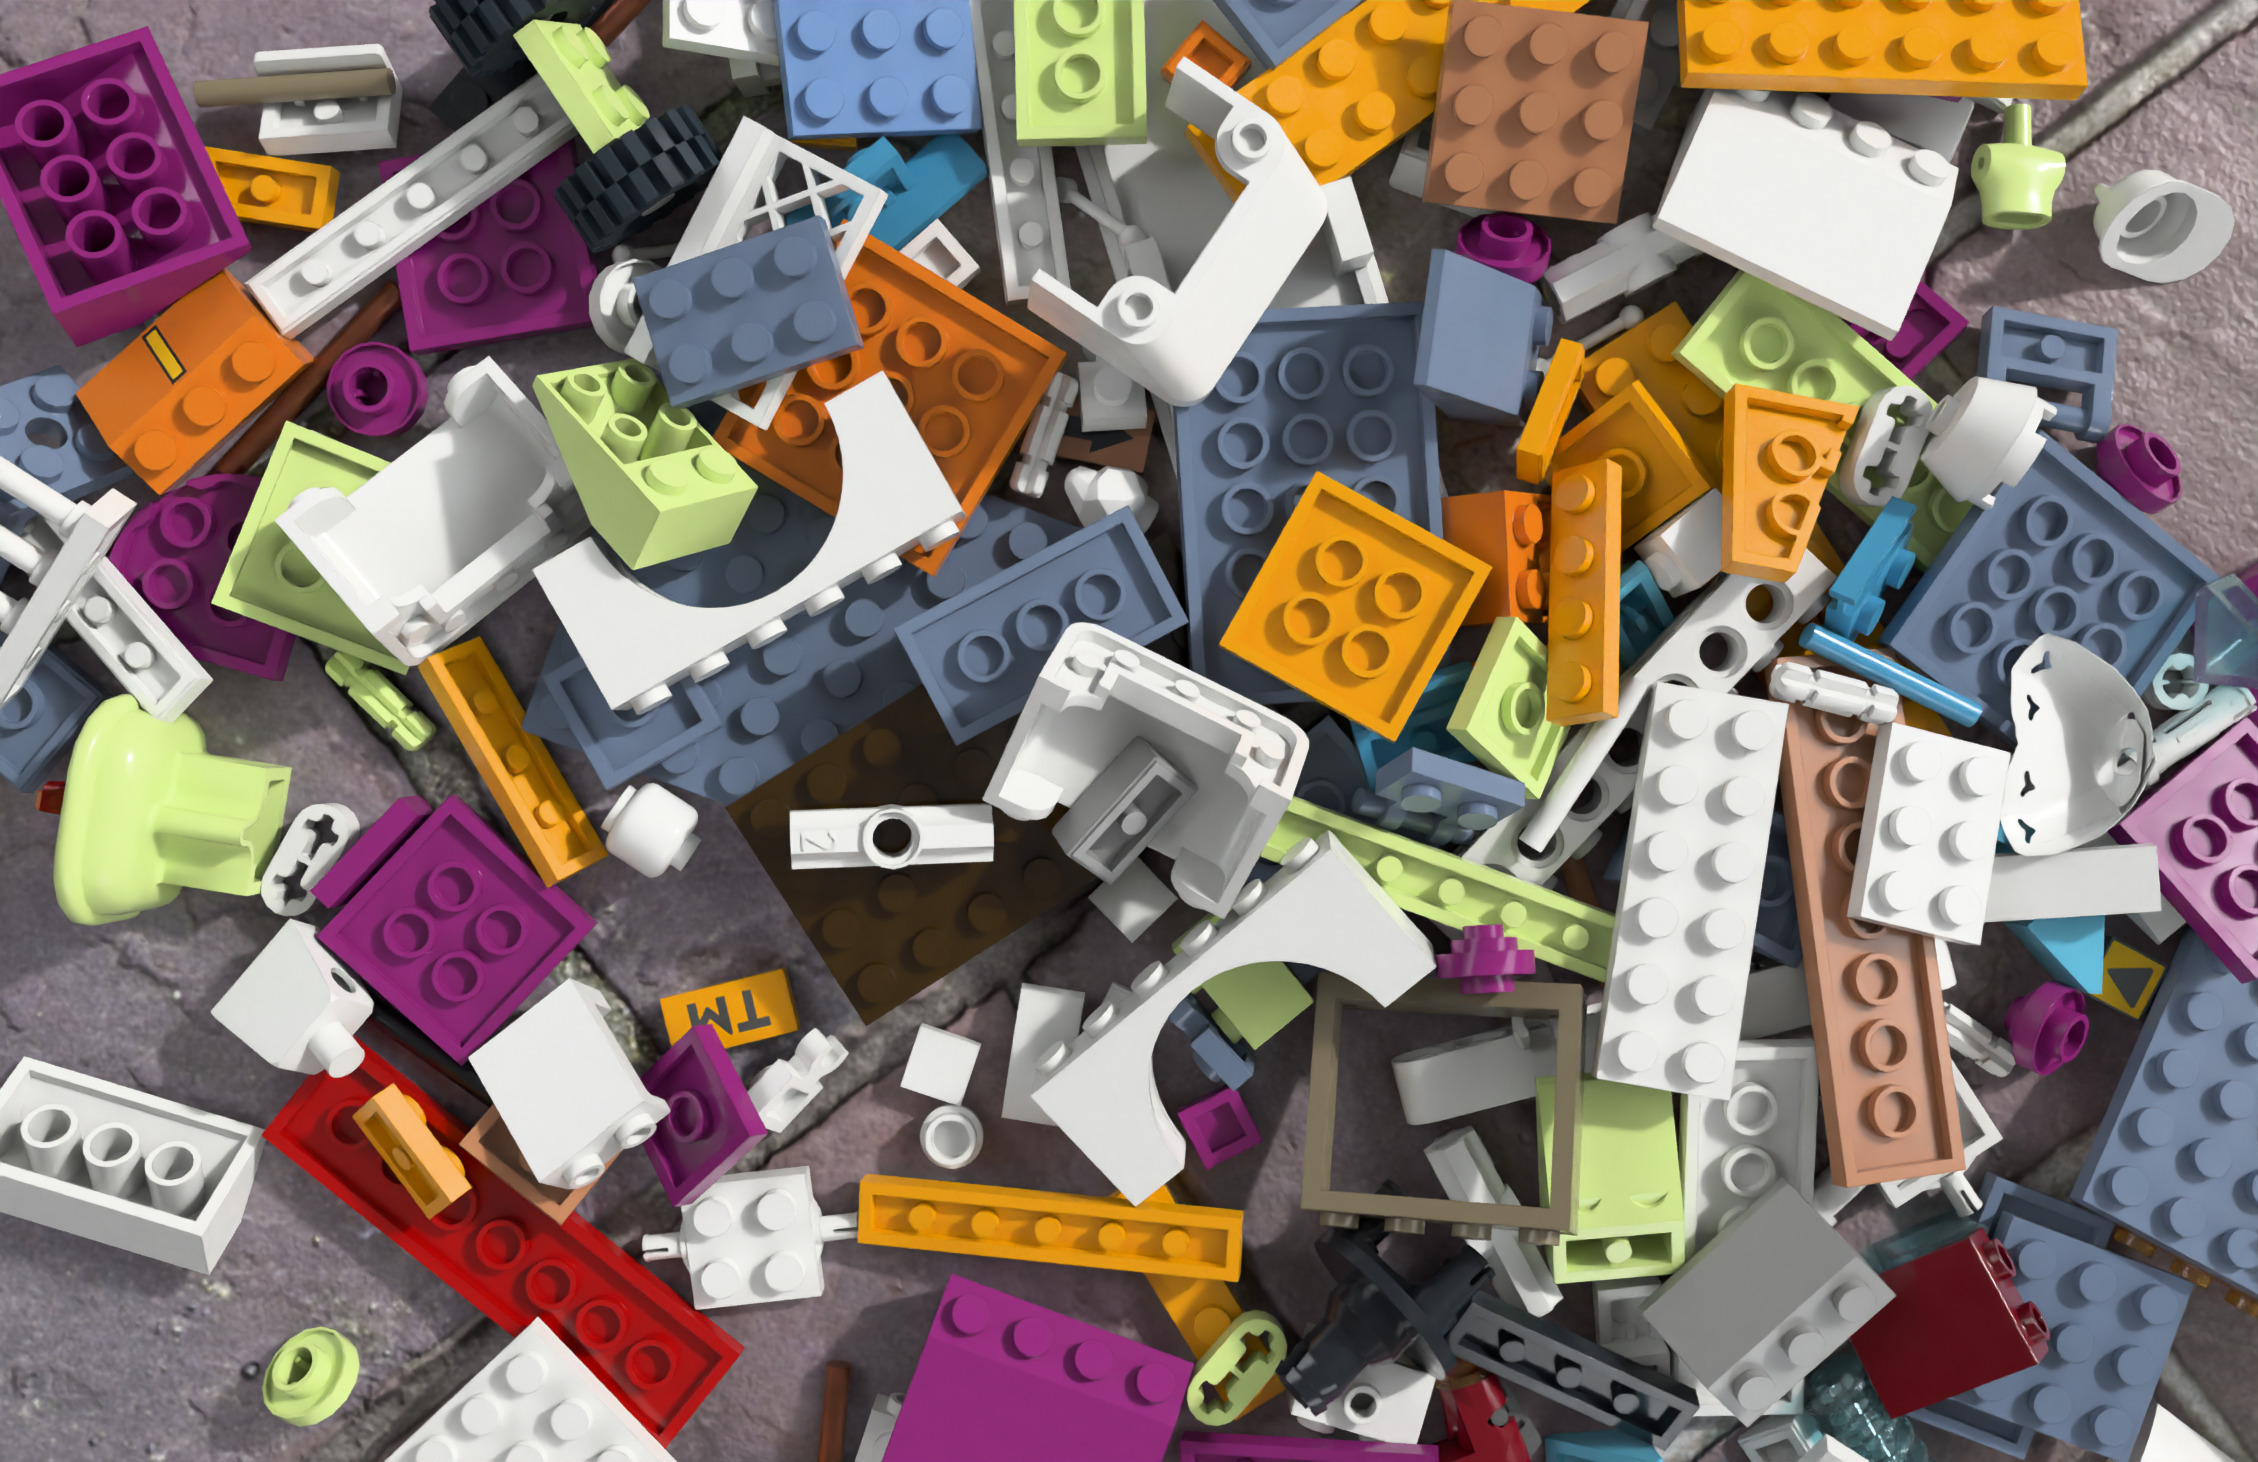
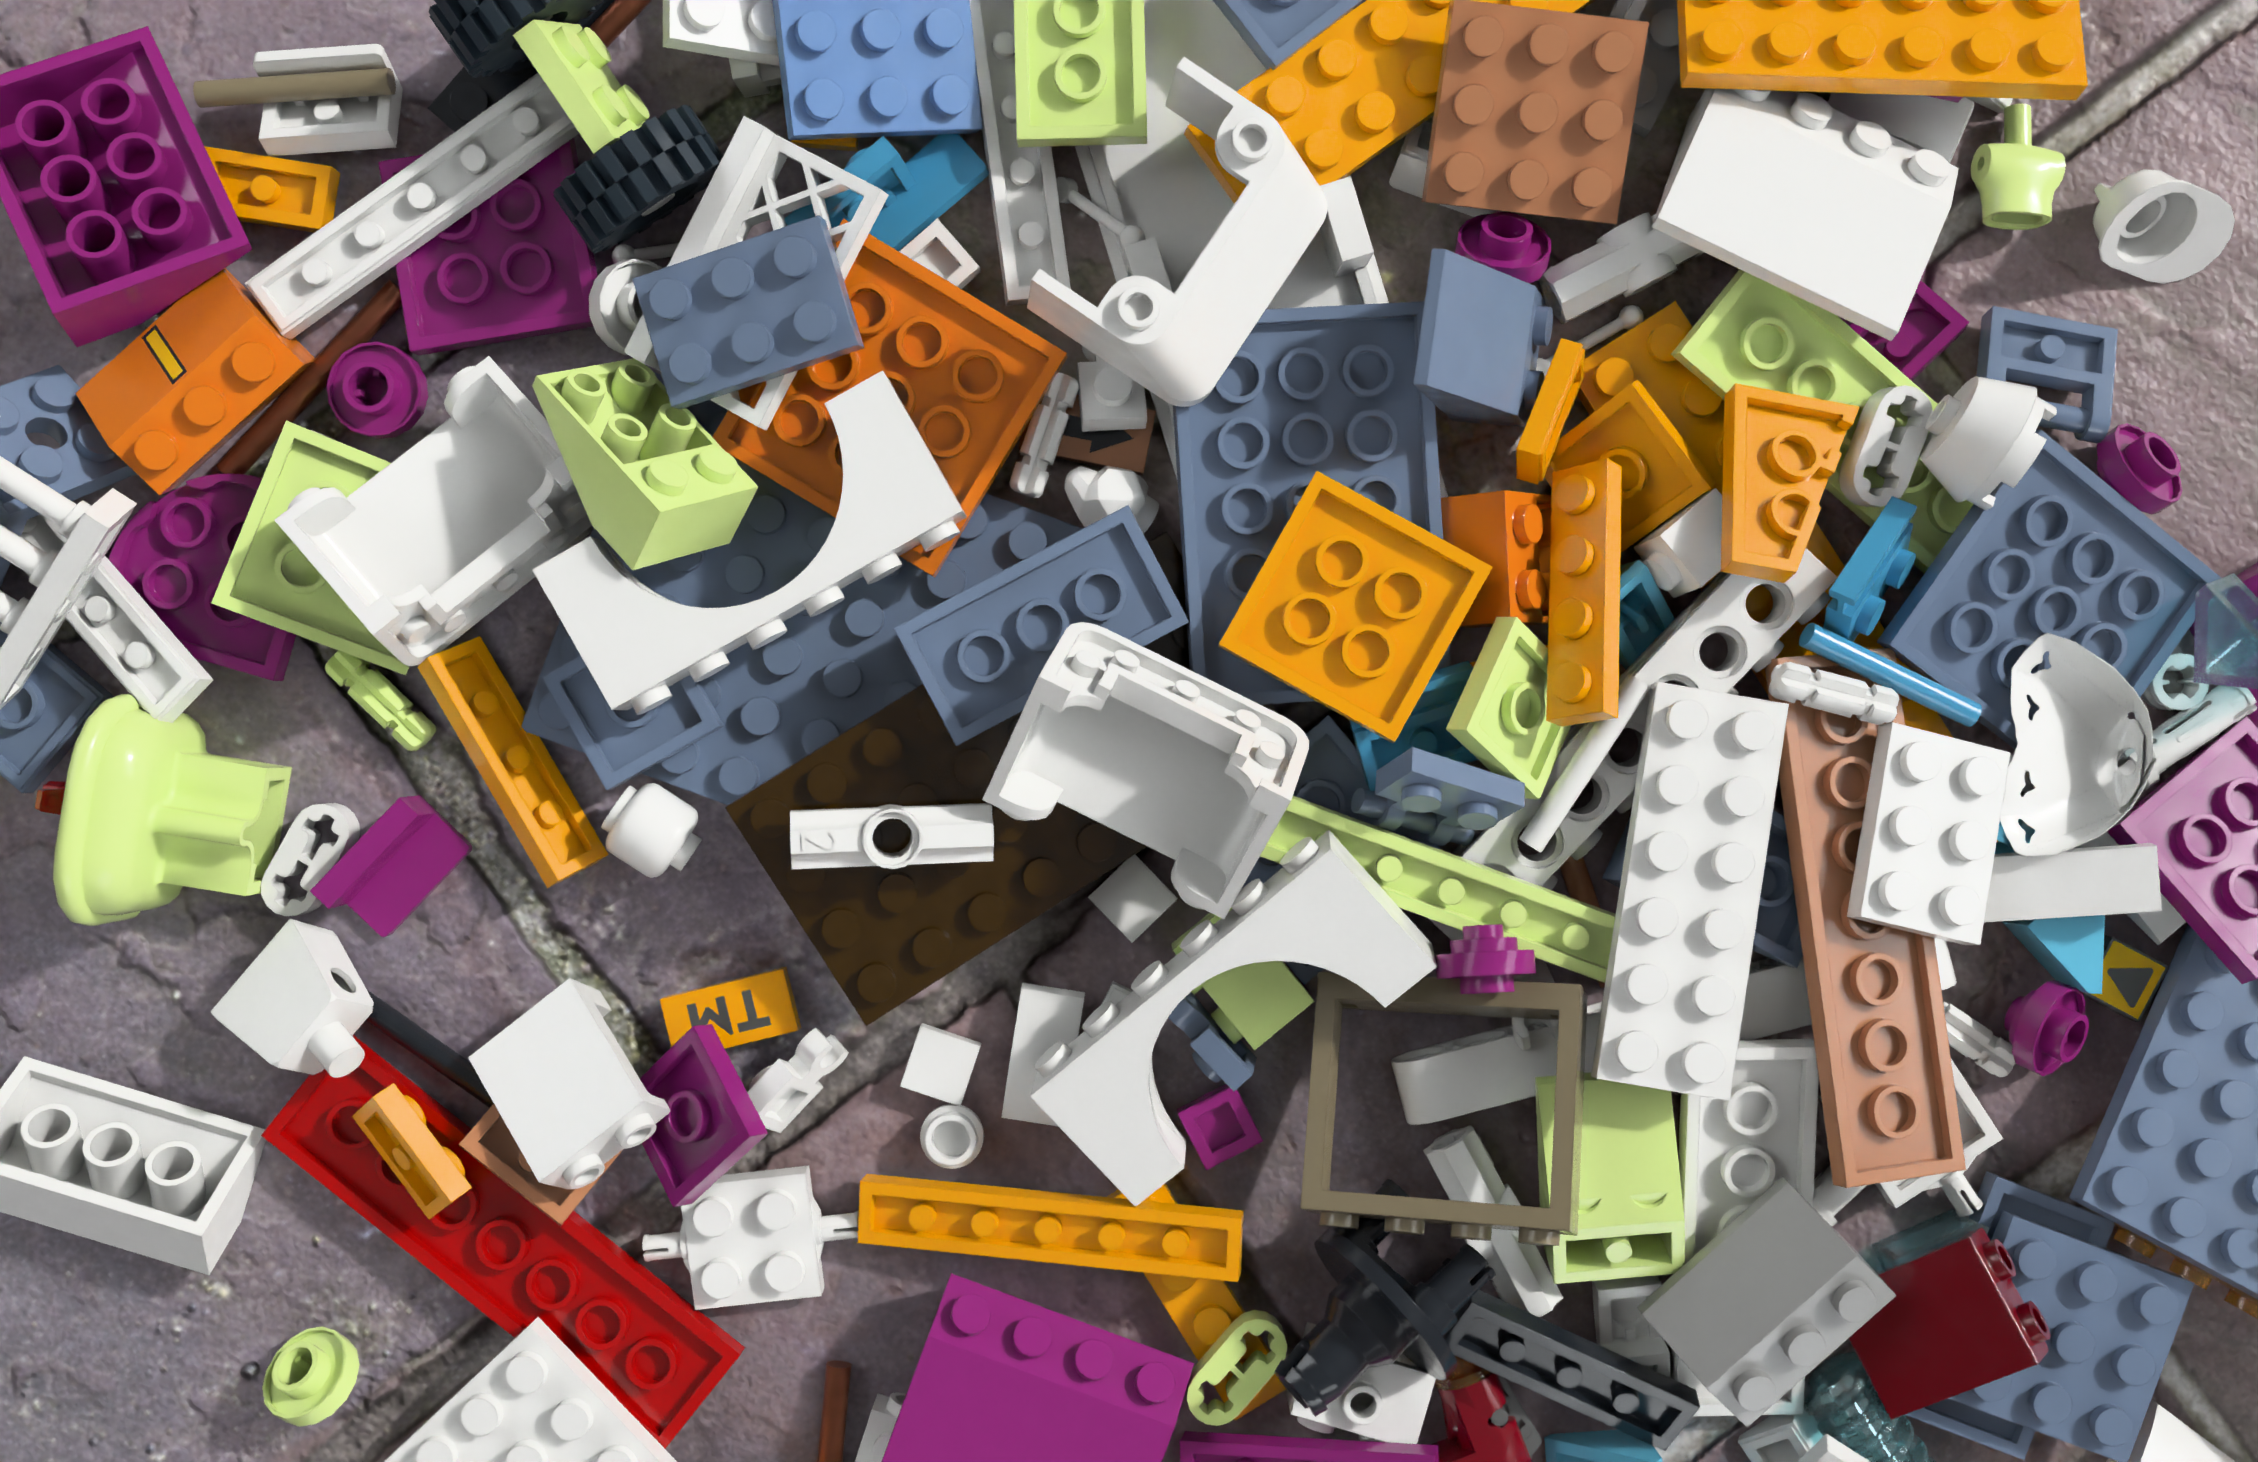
(457, 929): magenta plate -> none
(1123, 810): light grey slope -> none
(1212, 54): orange tile -> none

